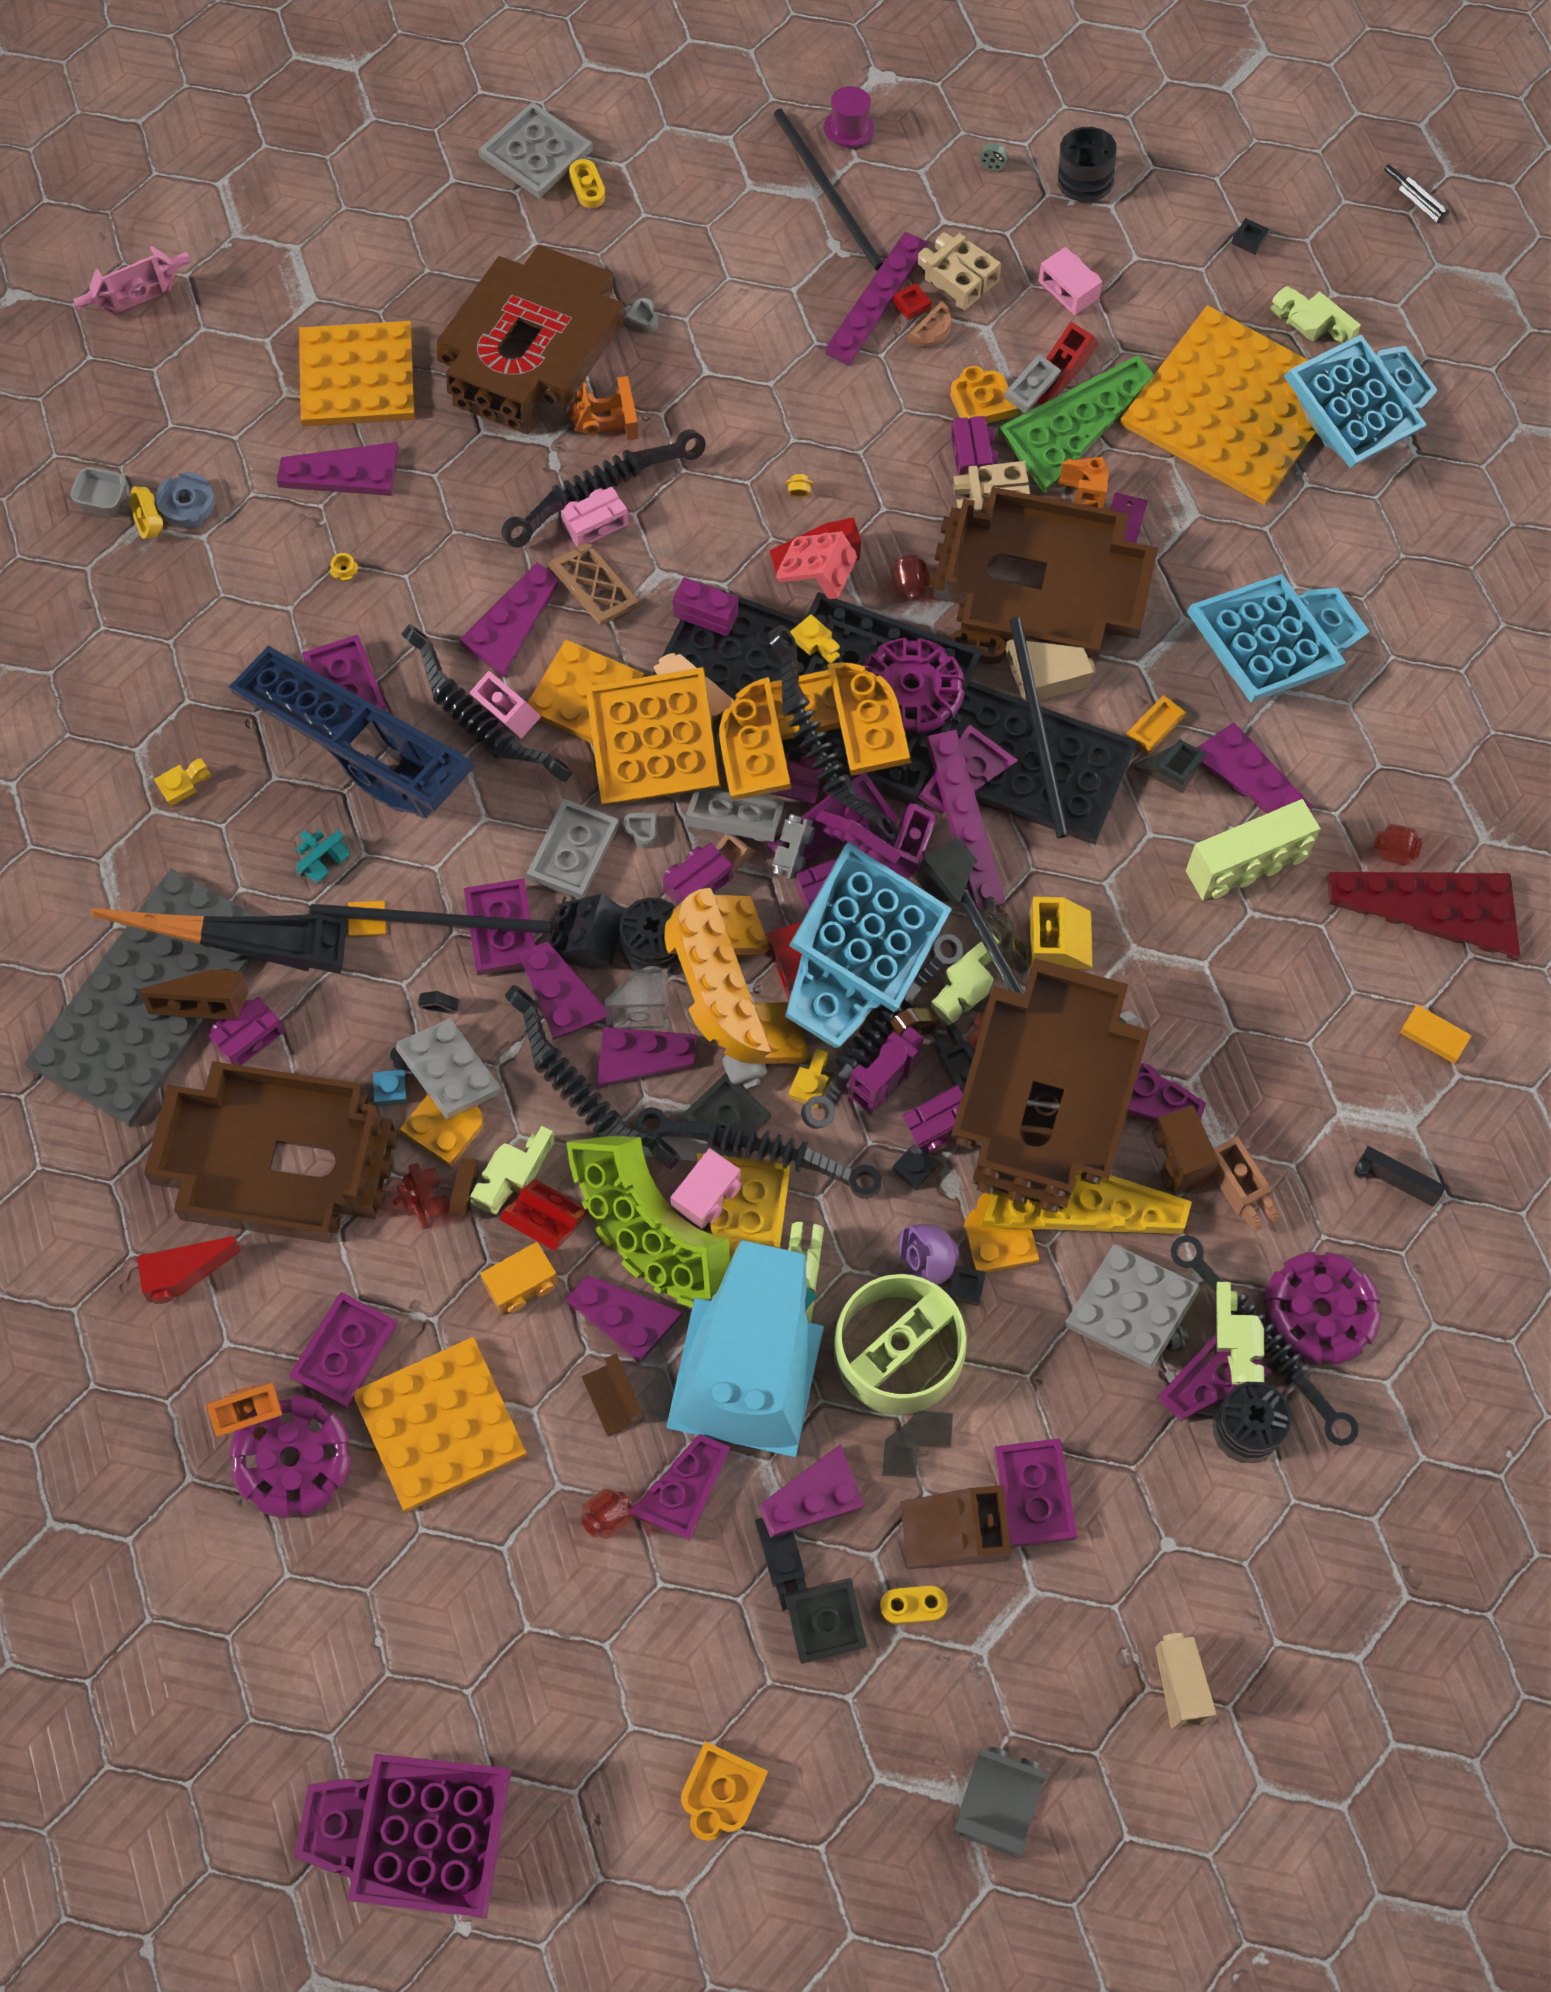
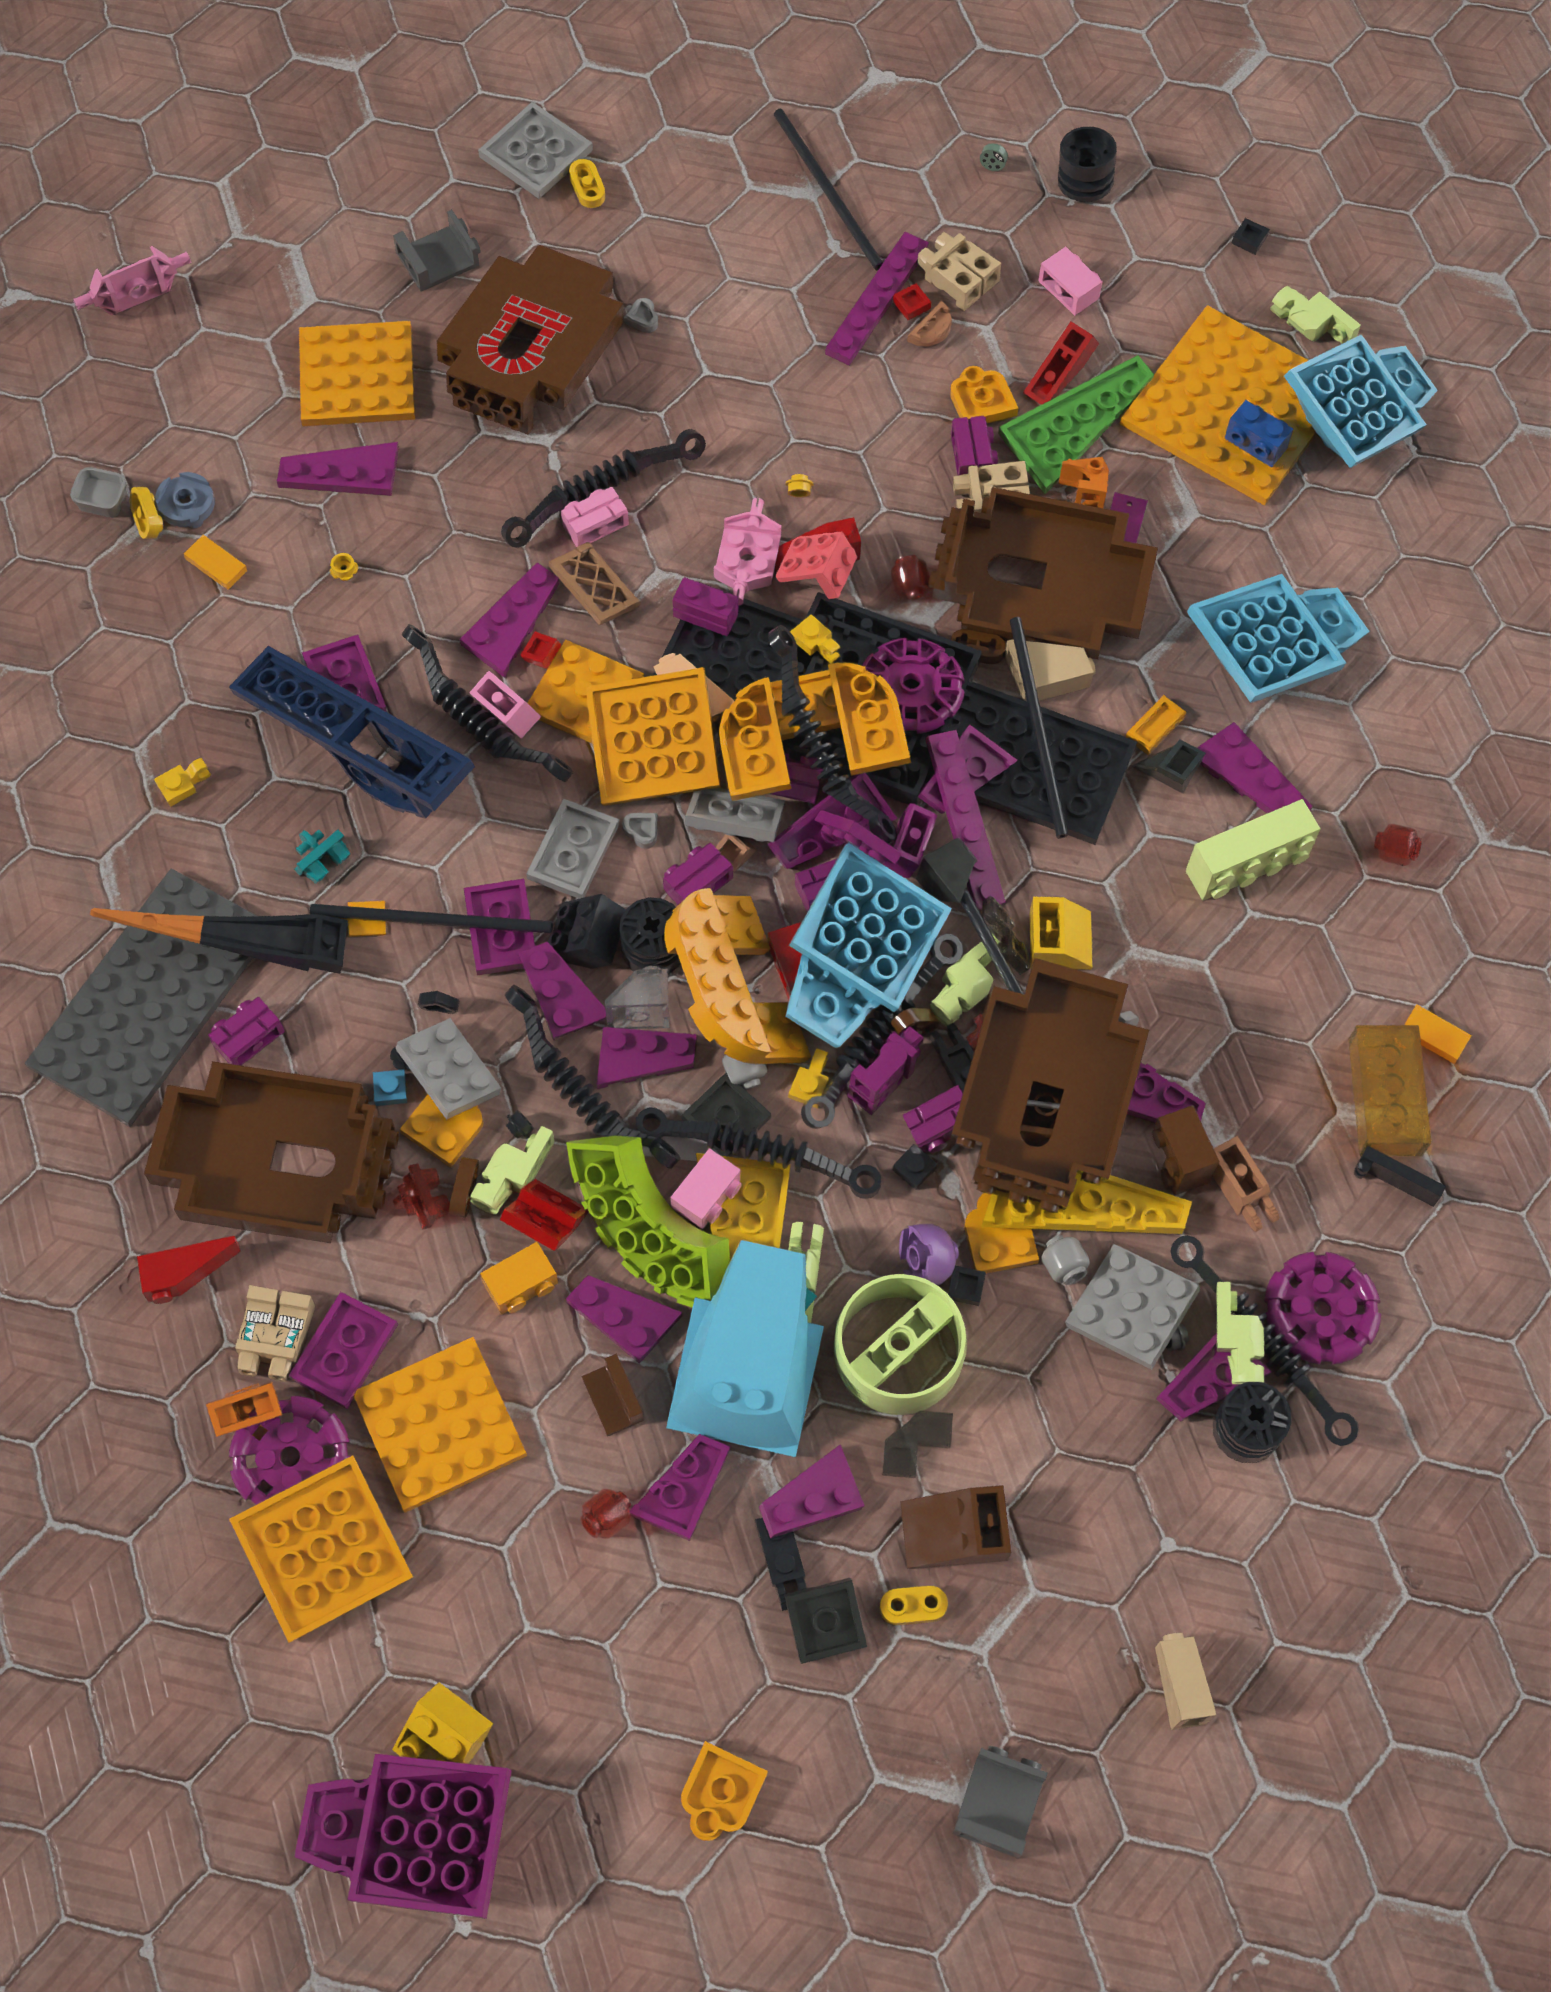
(199, 995): reddish brown slope -> none
(215, 562): none -> light orange tile
(273, 1331): none -> tan hips
(321, 1548): none -> light orange plate
(438, 254): none -> dark grey panel
(442, 1728): none -> yellow slope
(519, 1125): none -> black plate
(541, 650): none -> red plate
(619, 405): orange tile -> none
(752, 535): none -> bright pink plate
(798, 836): light grey hinge -> none
(849, 121): magenta piece -> none
(1032, 383): light grey plate -> none
(1036, 1492): magenta plate -> none
(1065, 1260): none -> light grey head
(1258, 433): none -> blue brick
(1389, 1089): none -> clear yellow brick
(1419, 195): axle -> none
(1442, 904): dark red wing -> none

